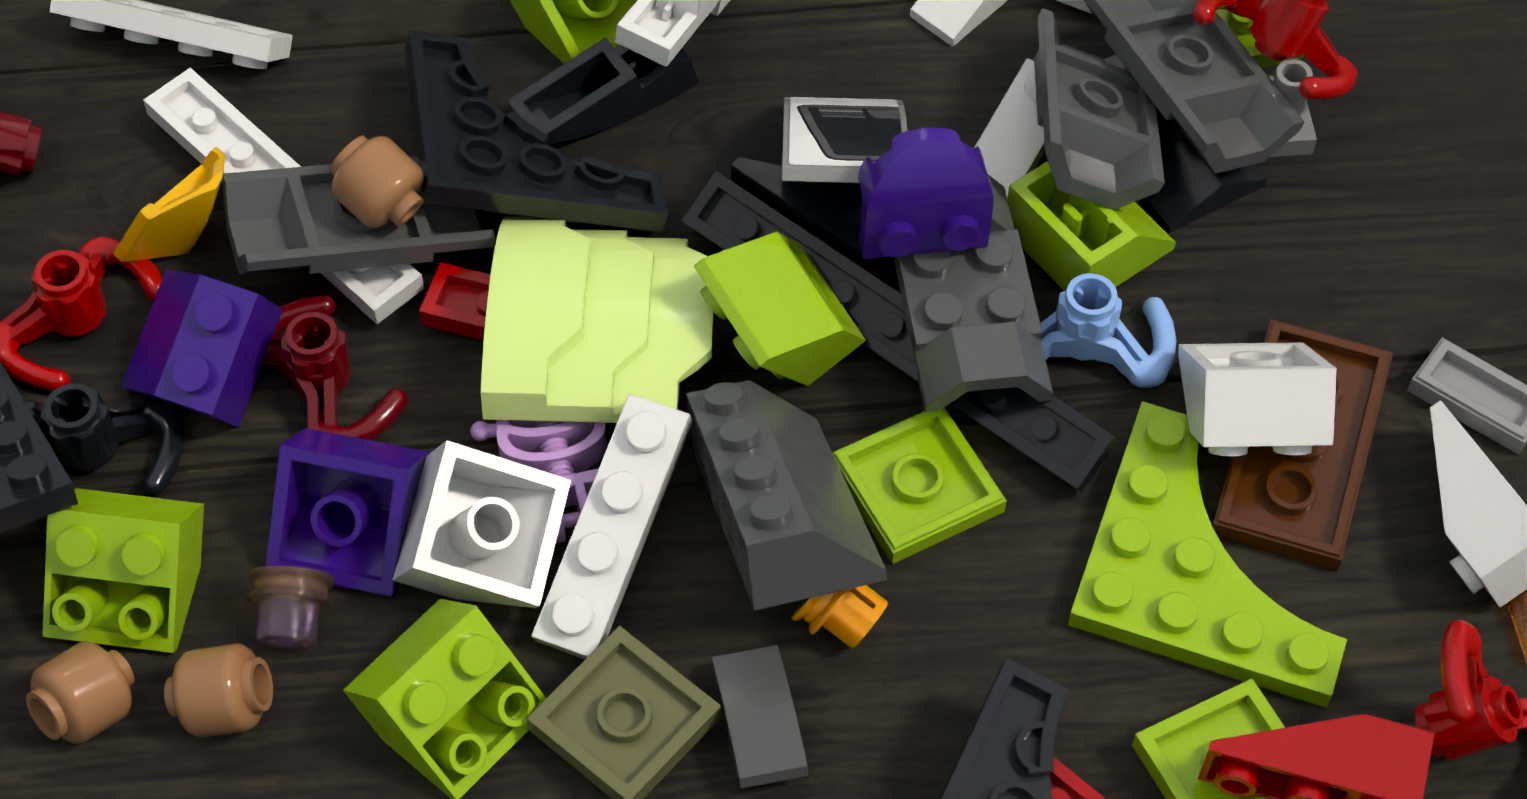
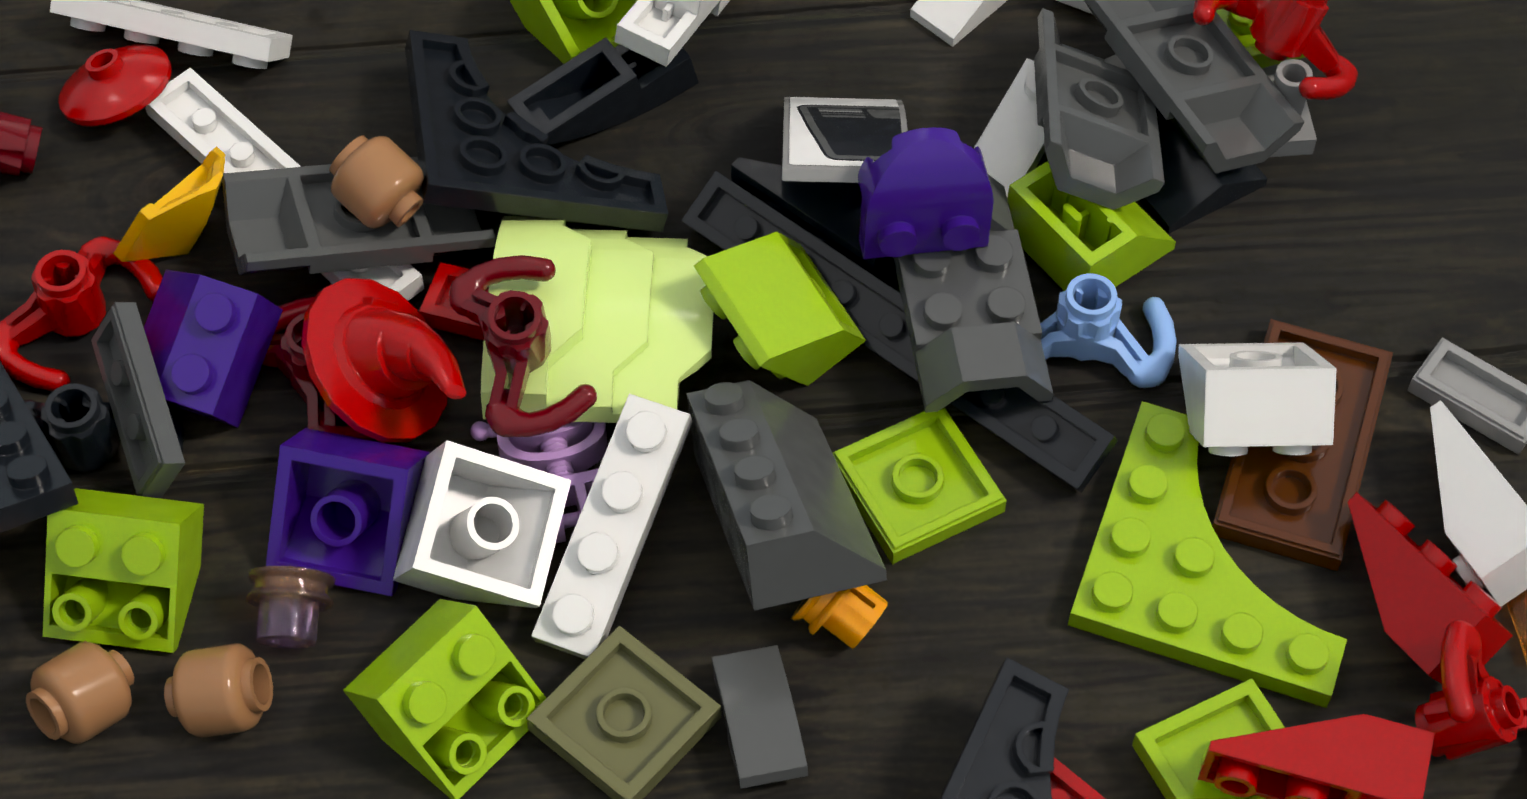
(115, 84): none -> red dish
(137, 400): none -> dark grey tile
(378, 360): none -> red piece
(517, 343): none -> dark red piece
(1416, 588): none -> red slope

